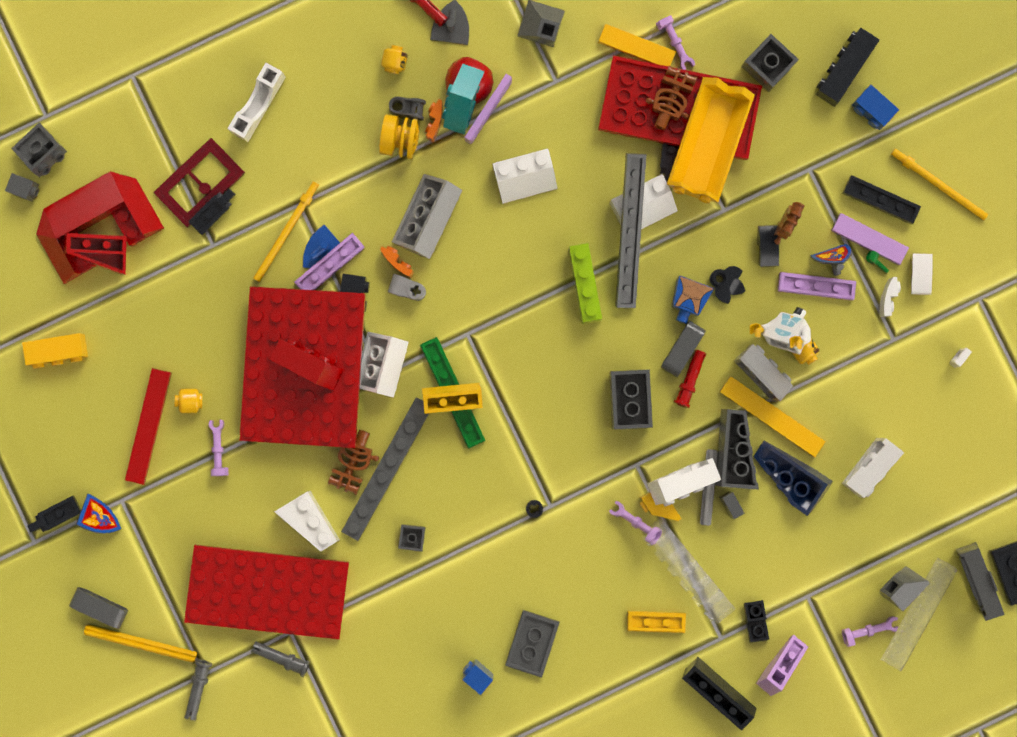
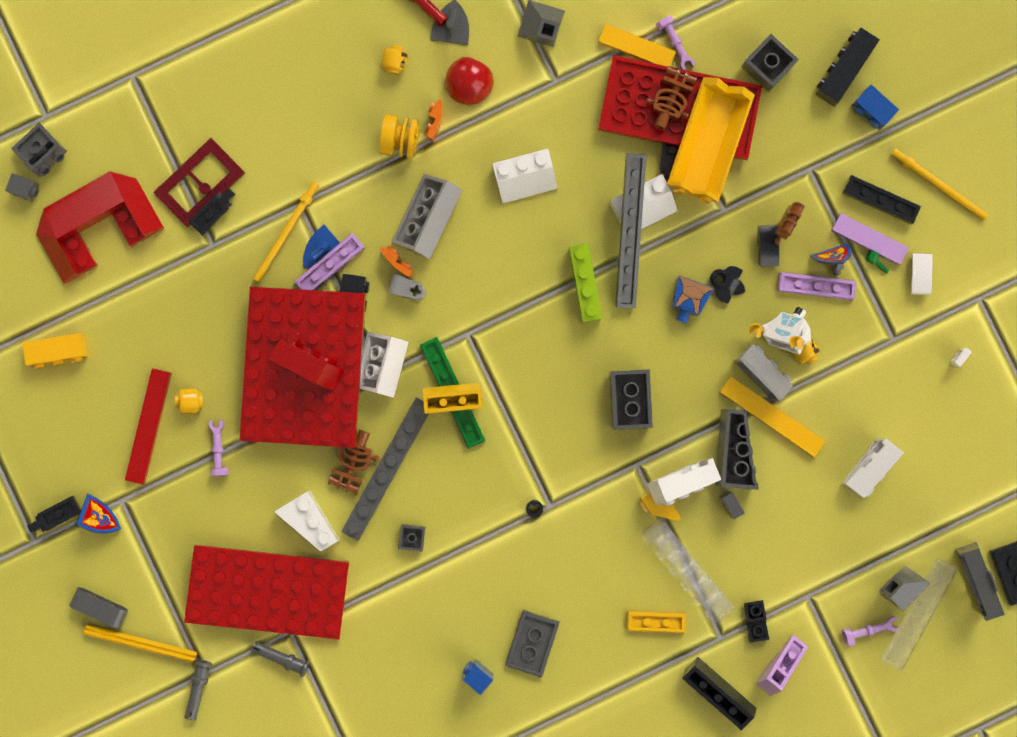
(99, 250): red wedge -> none
(250, 115): white arch -> none
(409, 108): dark grey piece -> none
(461, 99): teal wedge -> none
(488, 109): lavender tile -> none
(653, 534): lavender piece -> none
(683, 348): dark grey beam -> none
(687, 388): red pin -> none
(708, 494): light grey axle -> none
(794, 478): dark blue wedge -> none
(890, 291): white slope -> none

